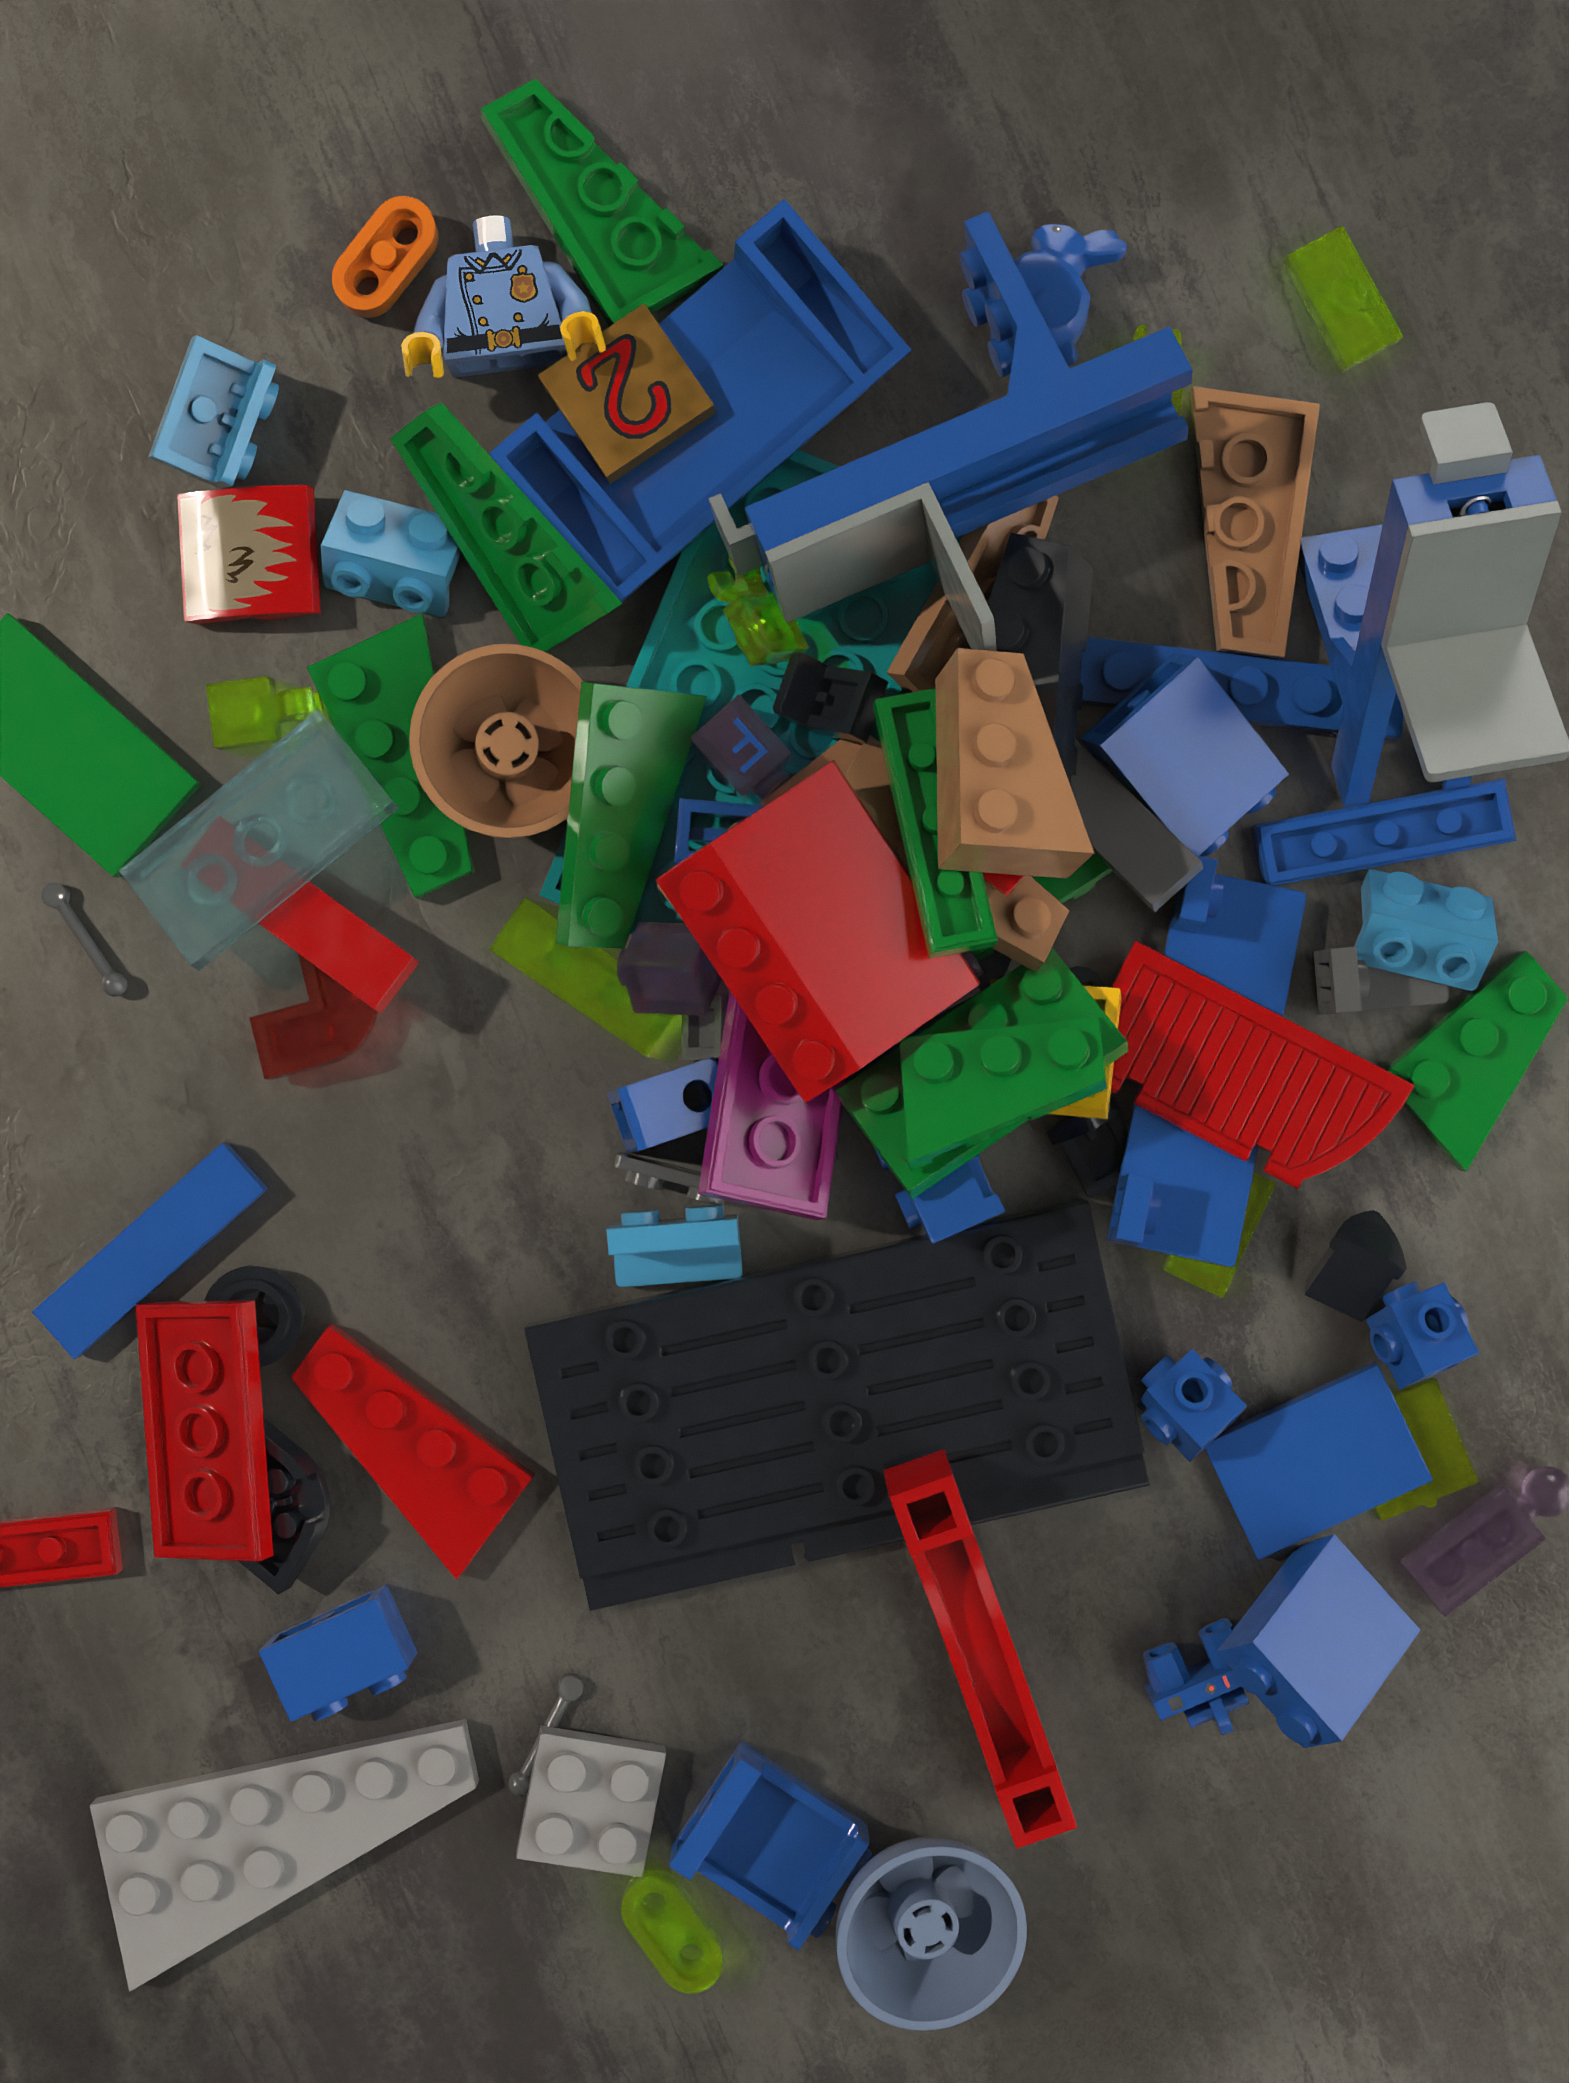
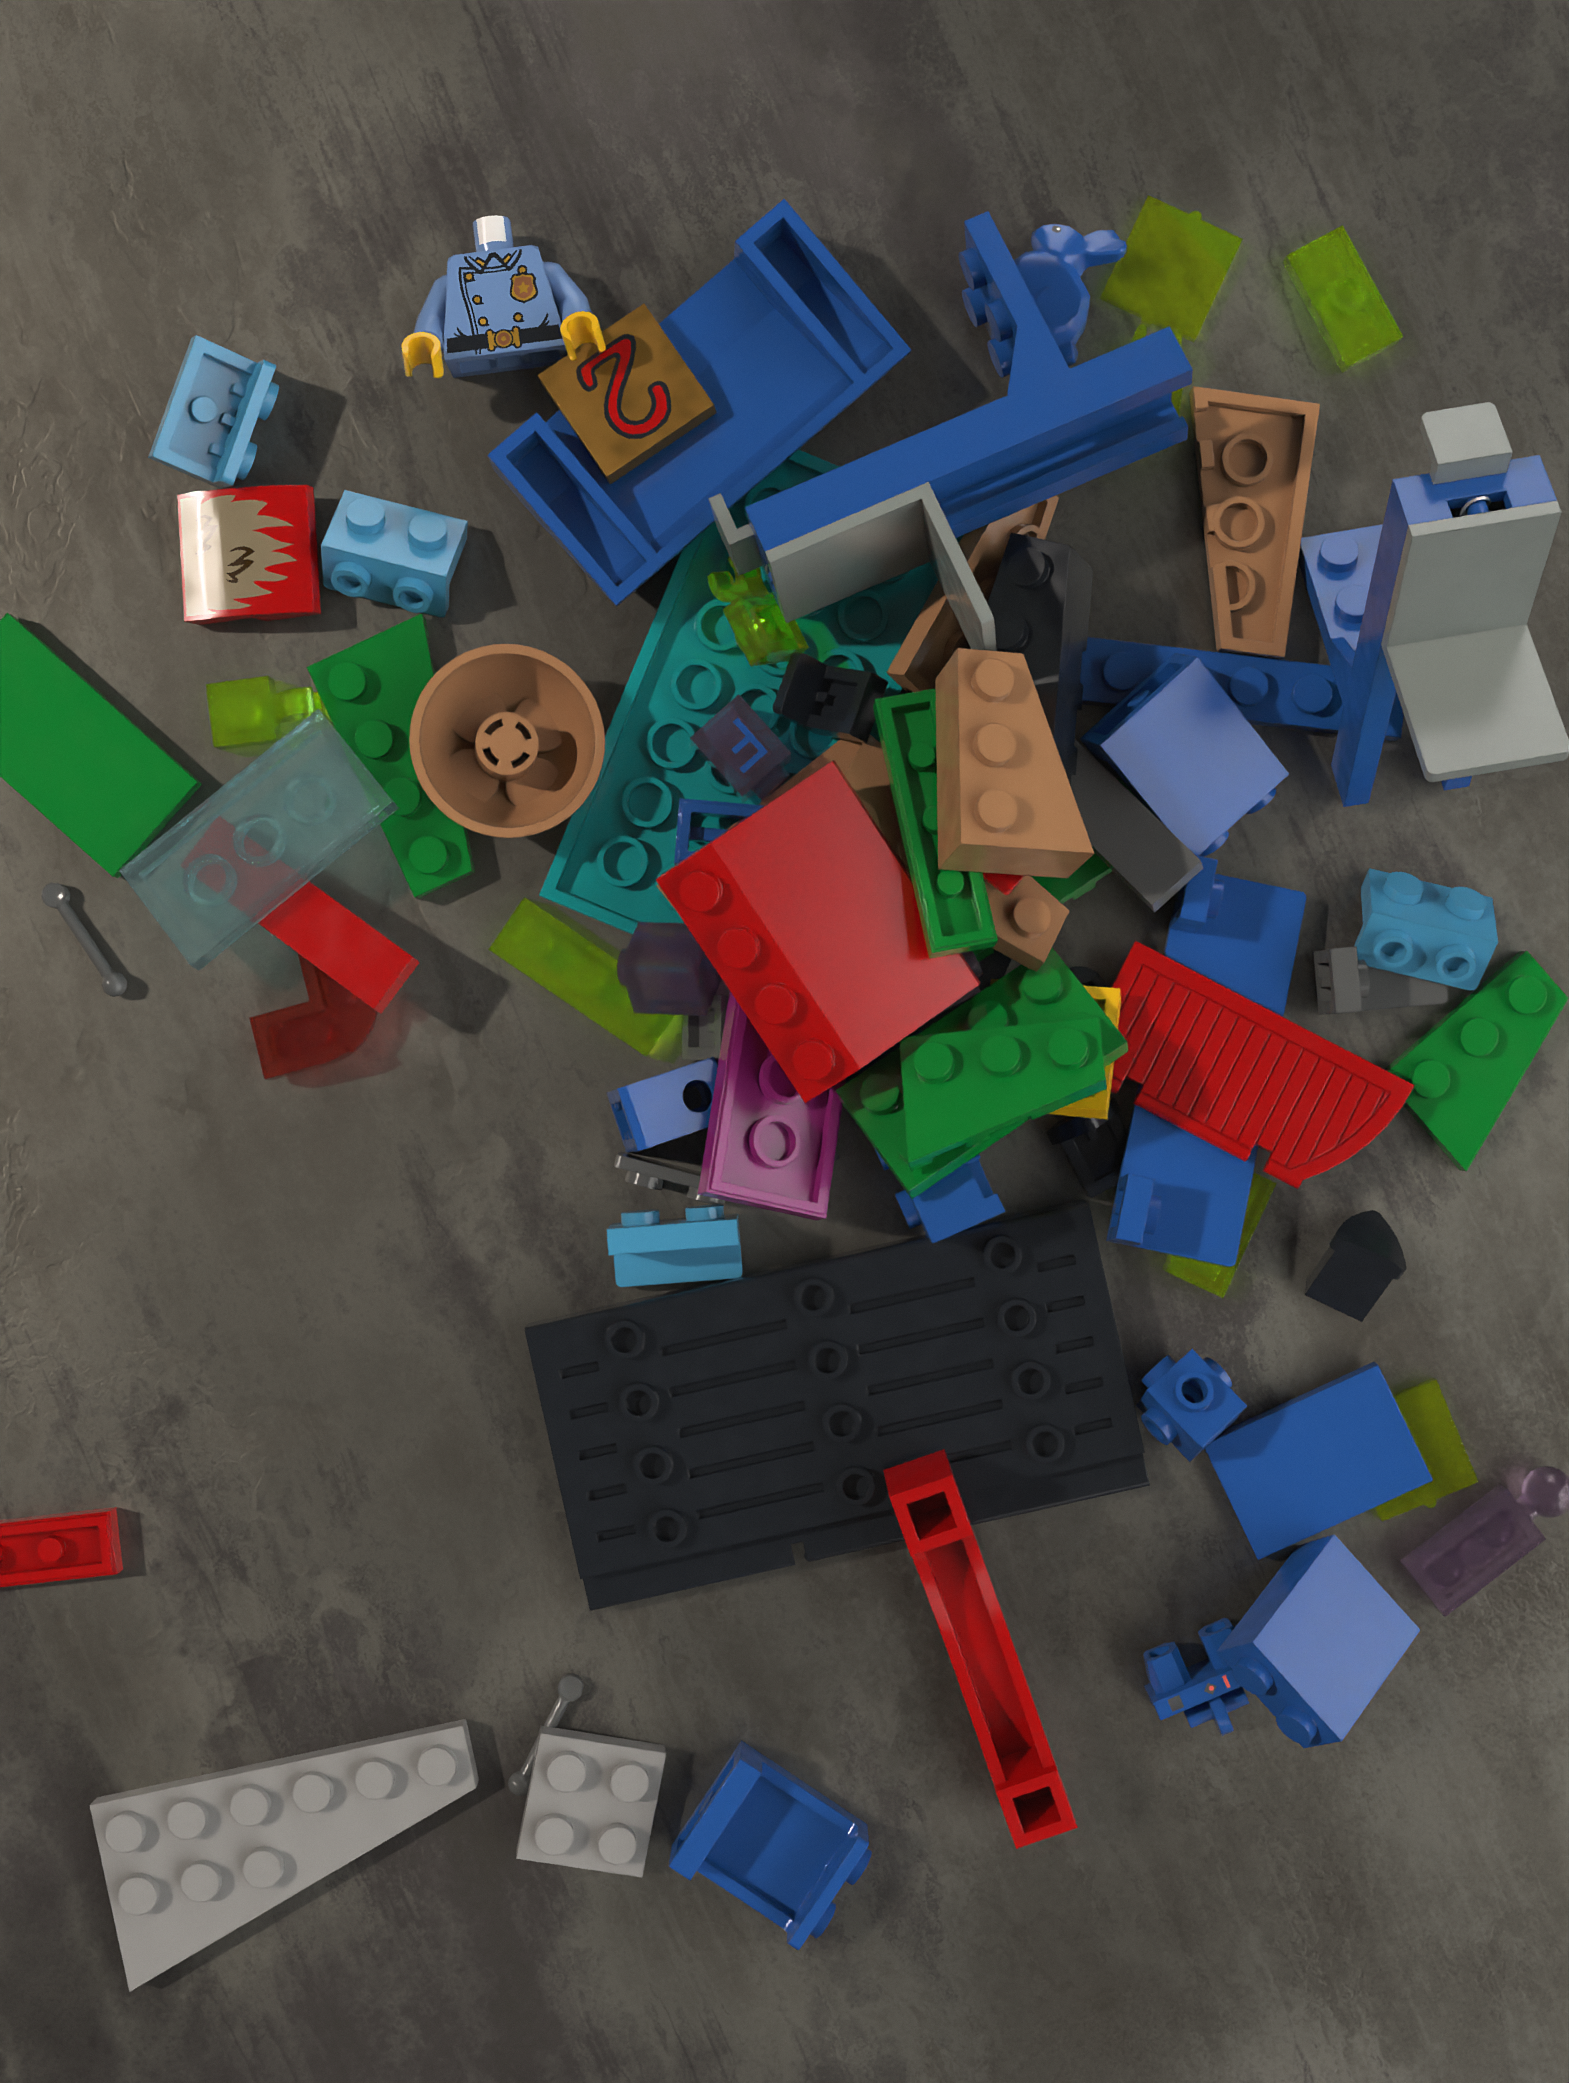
(150, 1250): blue tile -> none
(204, 1430): red tile -> none
(280, 1301): black gear -> none
(297, 1510): black plate -> none
(339, 1655): blue brick -> none
(379, 256): orange plate -> none
(419, 1452): red wing -> none
(508, 542): green wing -> none
(597, 213): green wing -> none
(621, 794): green wing -> none
(669, 1929): clear neon green plate -> none
(929, 1933): sand blue piece -> none
(1171, 268): none -> clear neon green piece
(1383, 833): blue tile -> none
(1420, 1333): blue brick -> none

